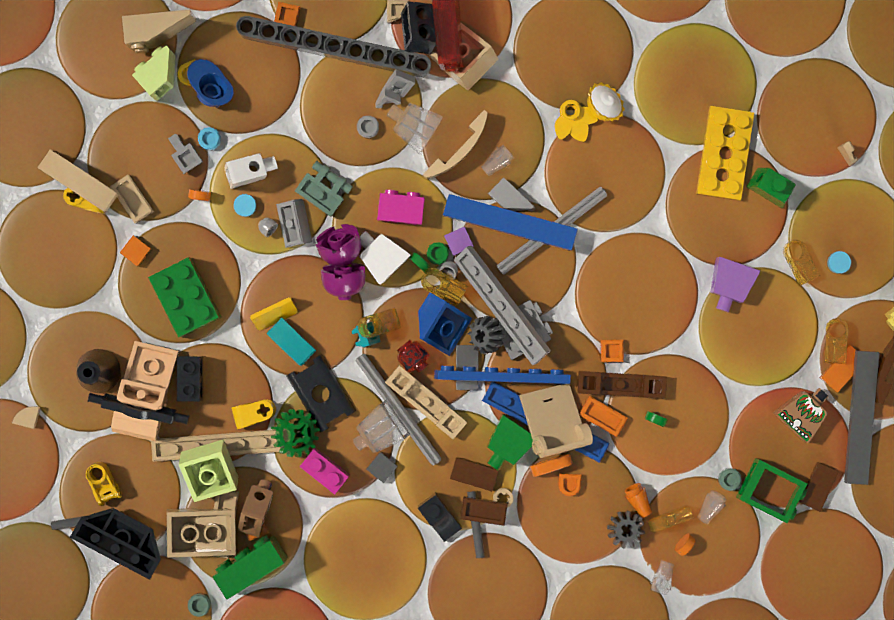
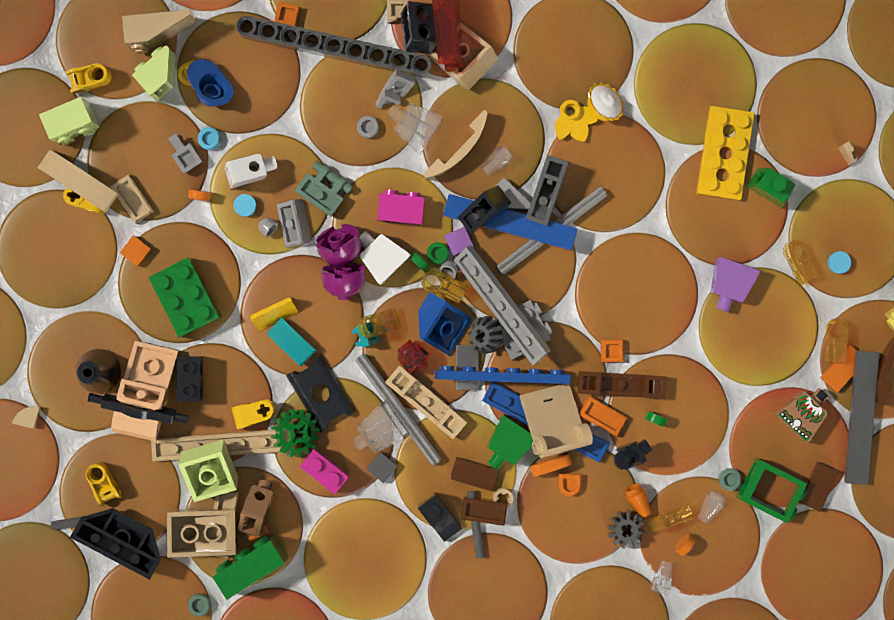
(70, 121): none -> yellowish green brick
(83, 78): none -> yellow piece
(484, 208): none -> black arch
(547, 190): none -> dark grey slope
(631, 454): none -> black hips

